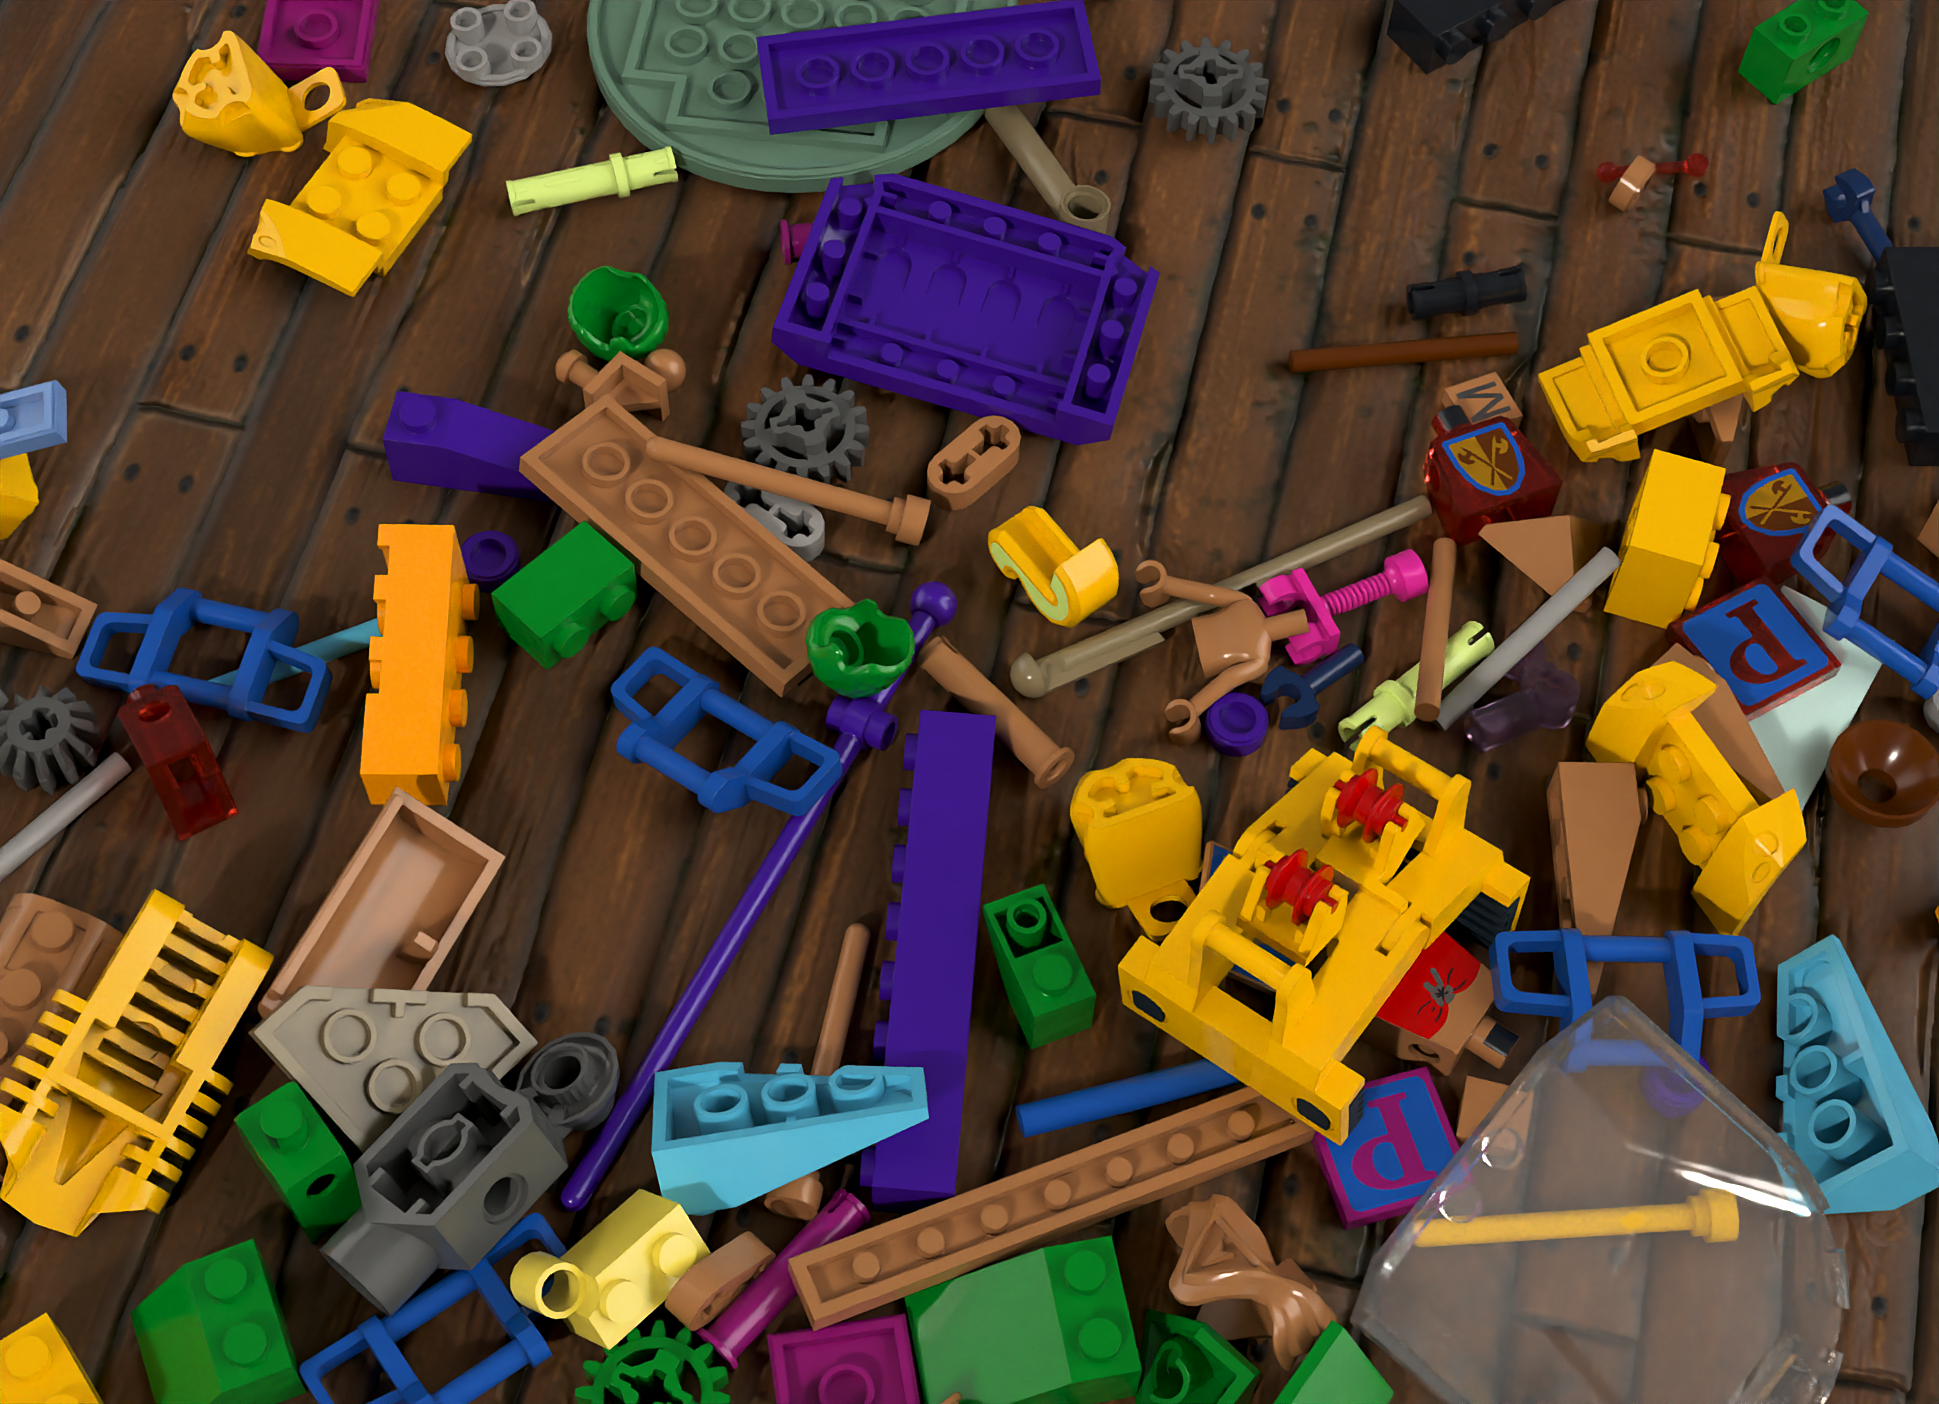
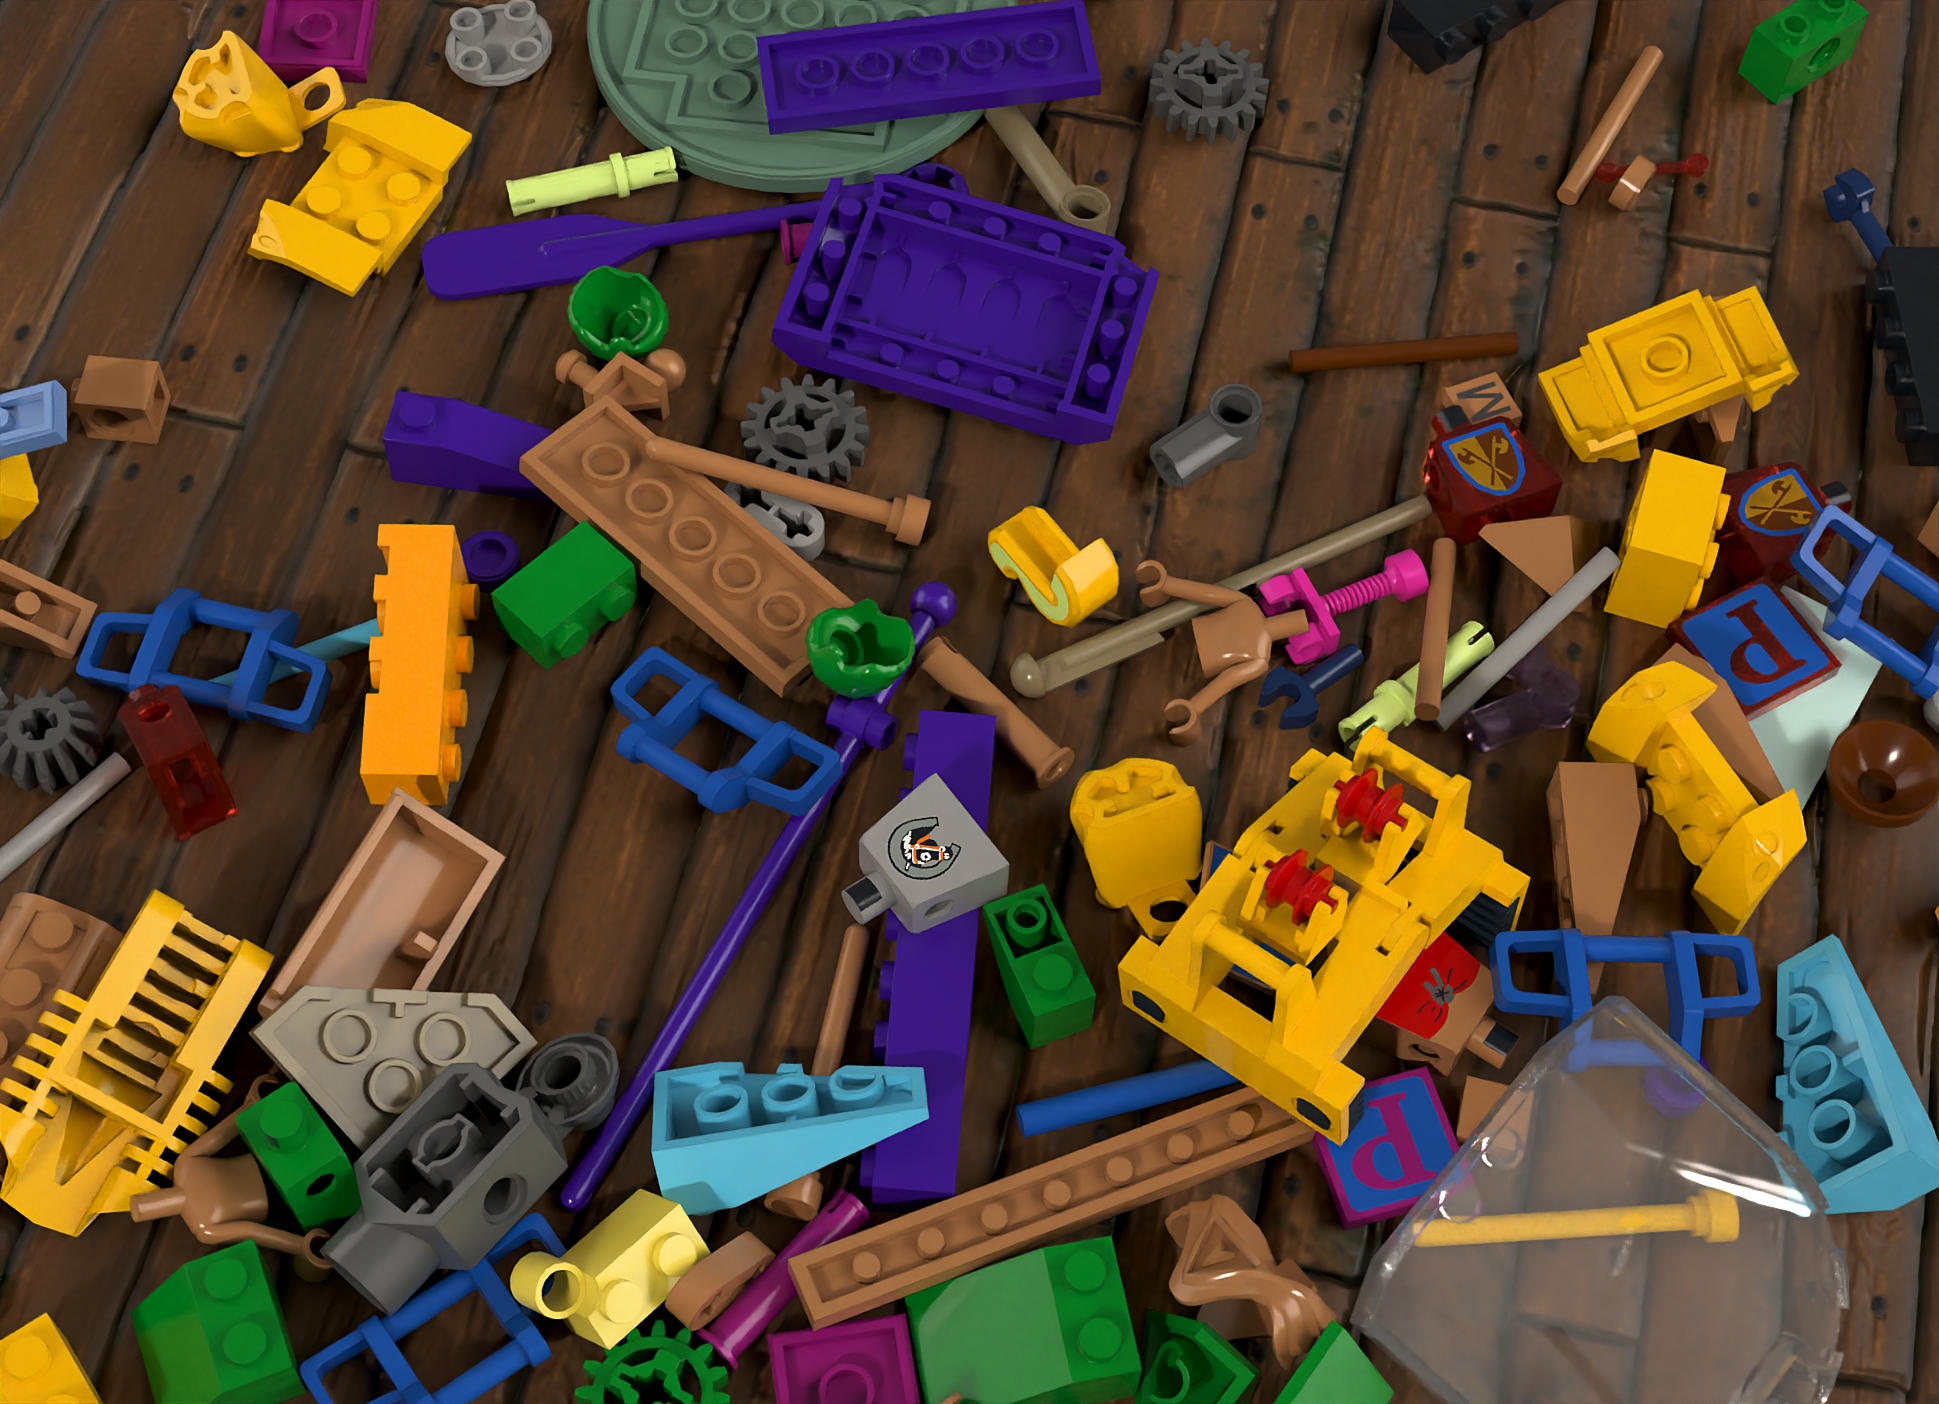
(121, 399): none -> medium nougat brick
(227, 1196): none -> medium nougat piece
(570, 246): none -> dark purple piece
(926, 862): none -> light grey torso
(979, 468): medium nougat beam -> none
(1209, 438): none -> dark grey piece
(1236, 724): dark purple tile -> none
(1466, 293): black pin -> none
(1610, 125): none -> medium nougat bar
(1811, 308): yellow piece -> none

